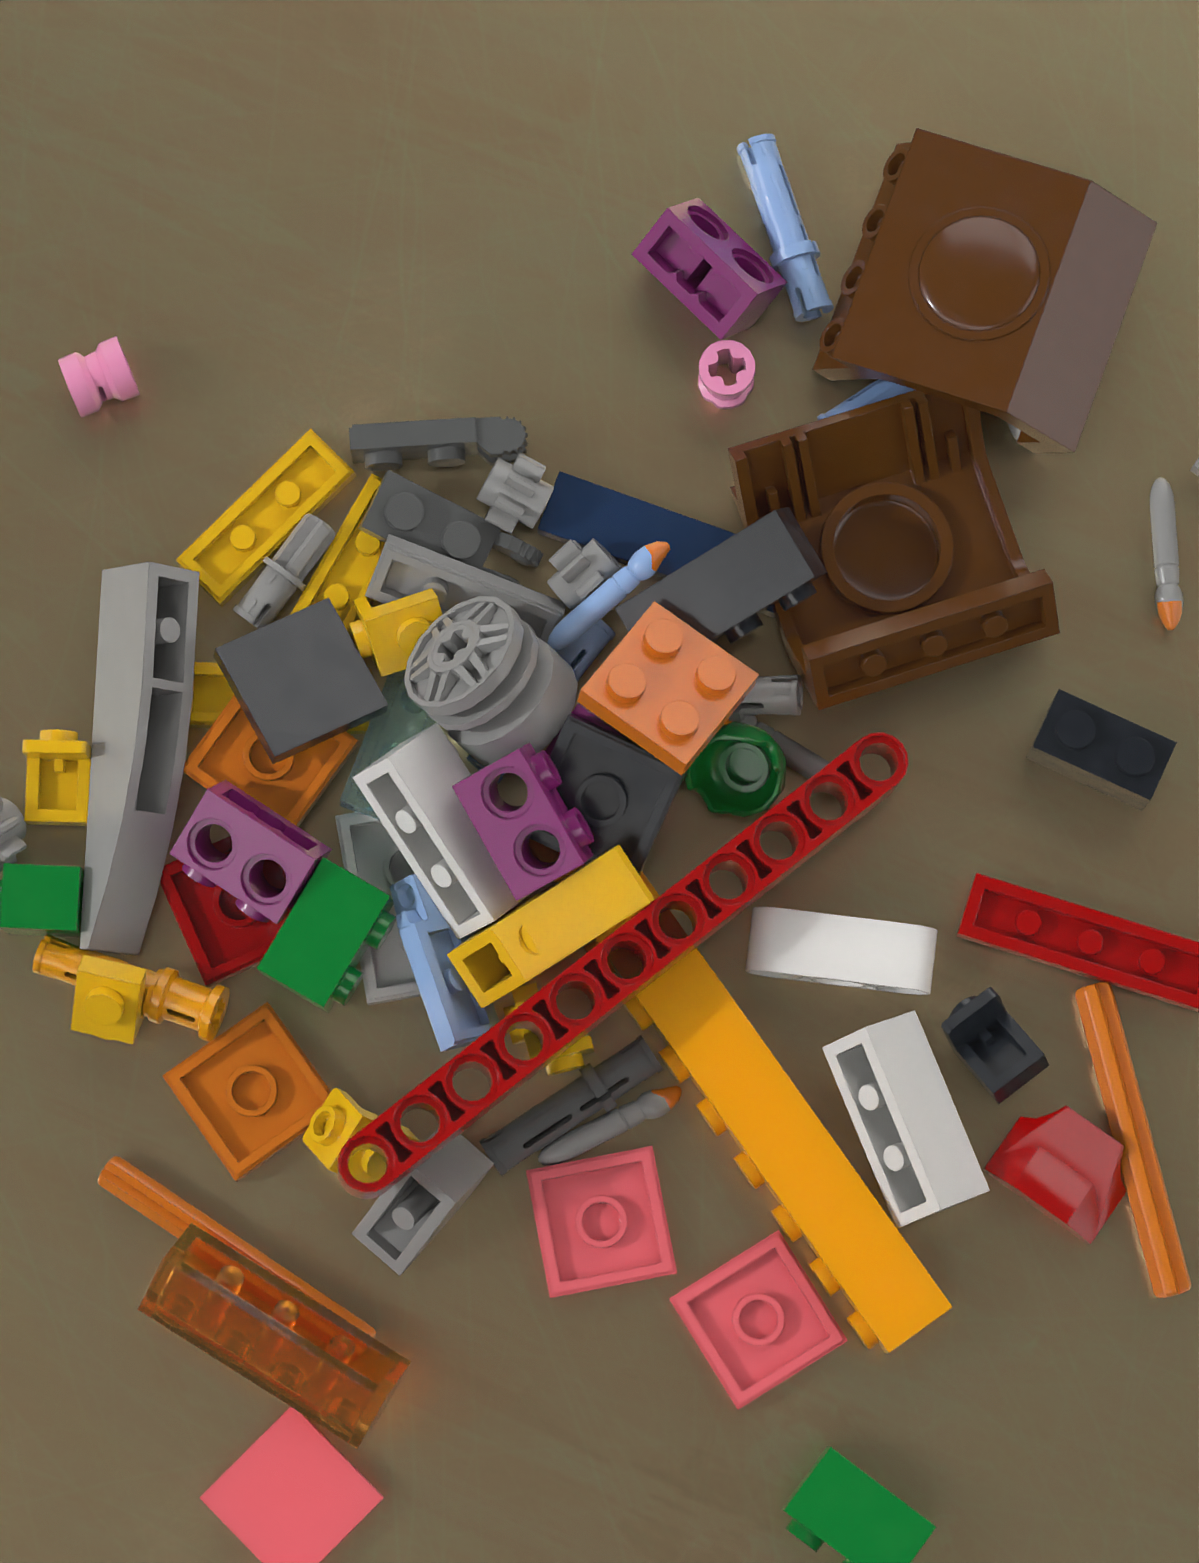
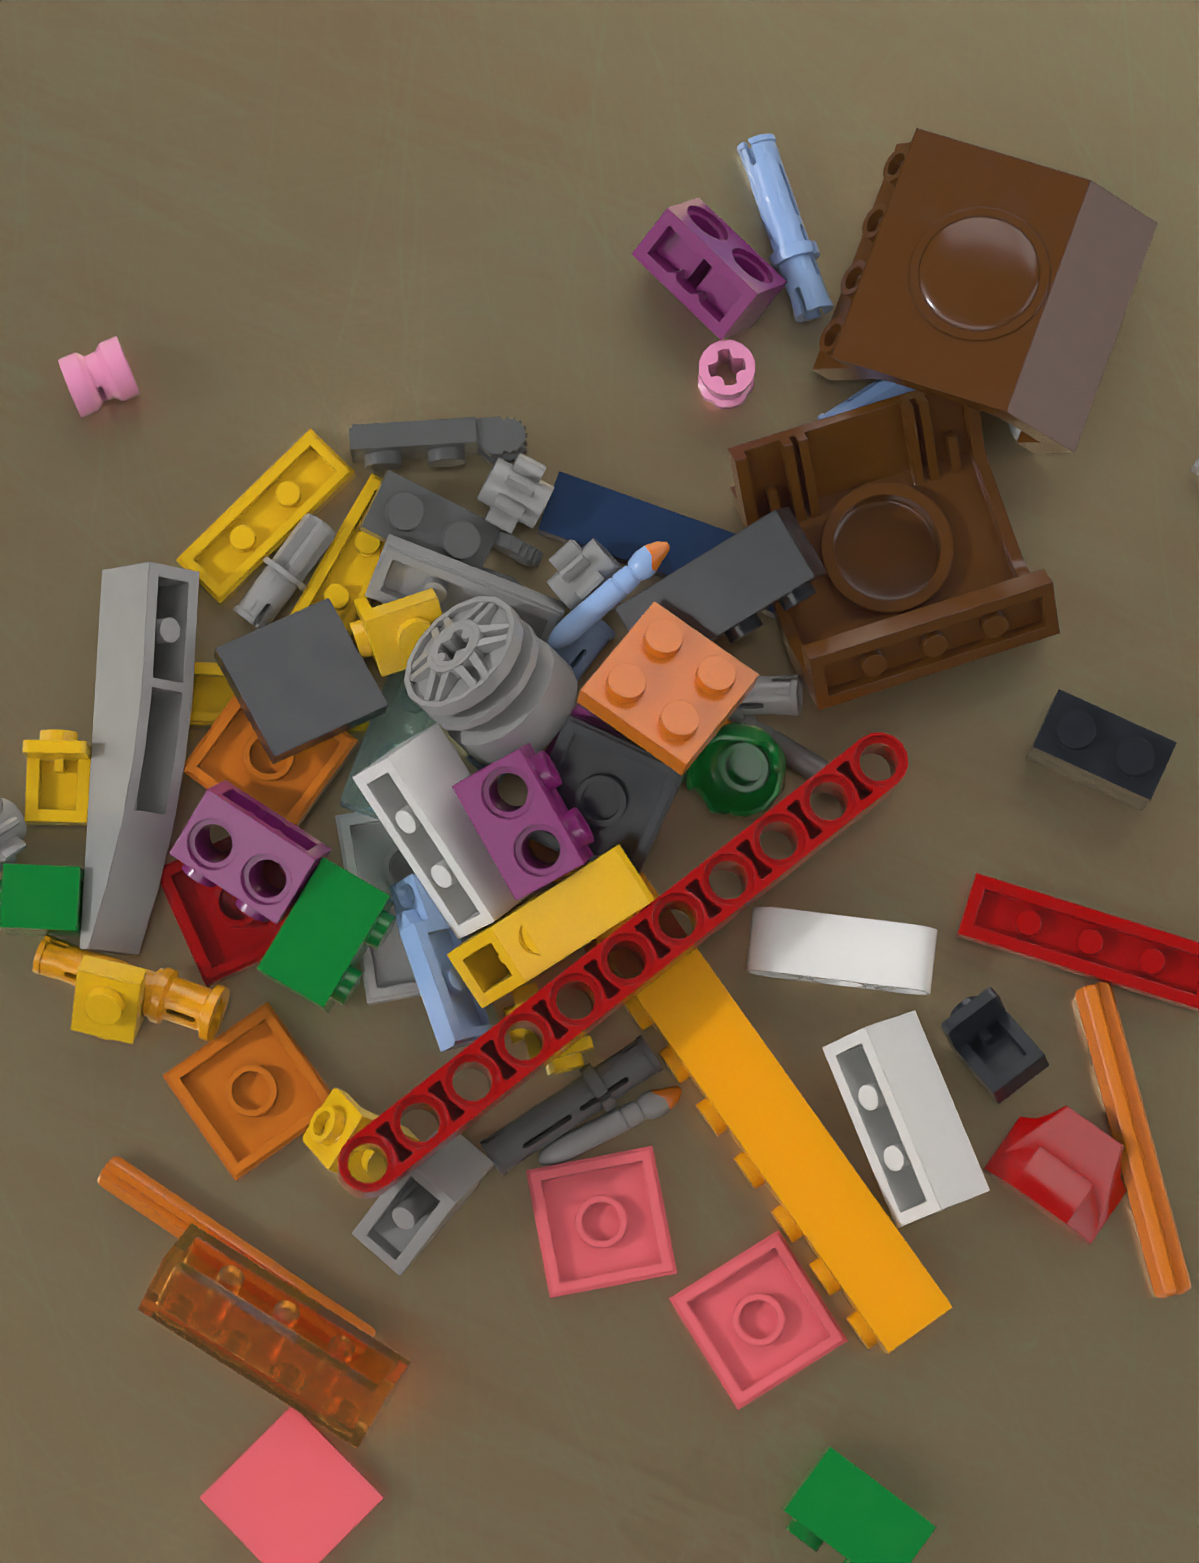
(1168, 595): light grey piece -> none

